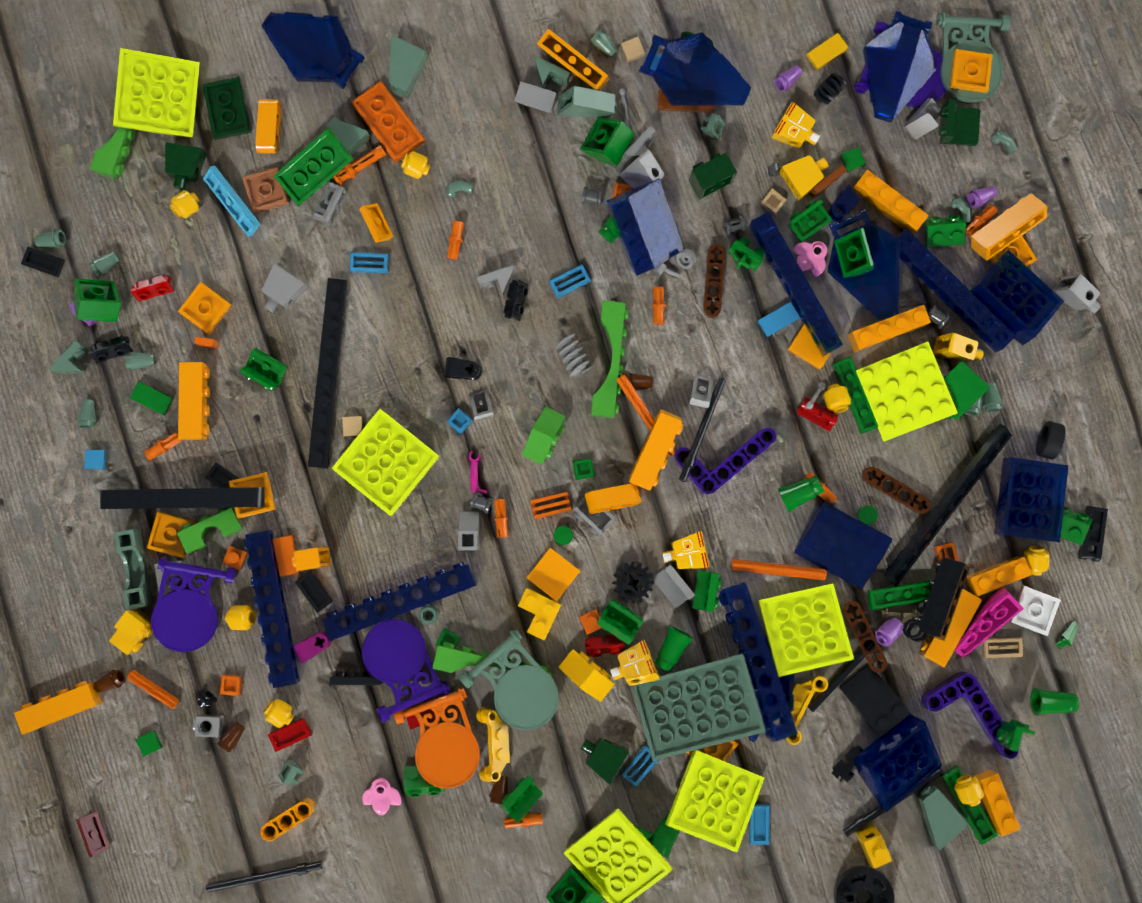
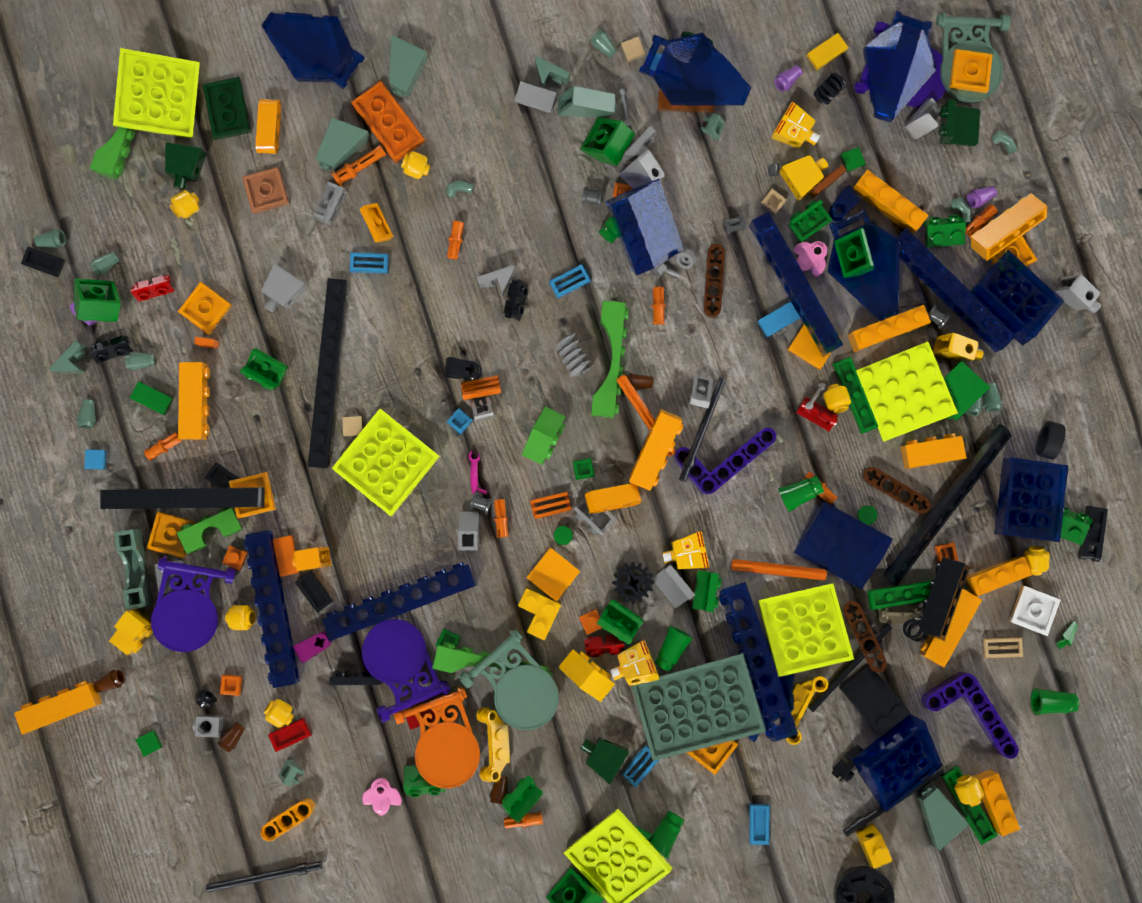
(93, 834): plate -> none
(153, 689): orange axle -> none
(231, 201): medium azure plate -> none
(313, 167): green plate -> none
(422, 614): sand green plate -> none
(480, 387): none -> orange tile
(573, 61): light orange brick -> none
(712, 175): dark green brick -> none
(715, 800): neon yellow plate -> none
(746, 256): green hips -> none
(889, 632): medium lavender brick -> none
(933, 451): none -> light orange brick
(993, 615): dark pink wedge -> none
(1011, 734): green bracket -> none

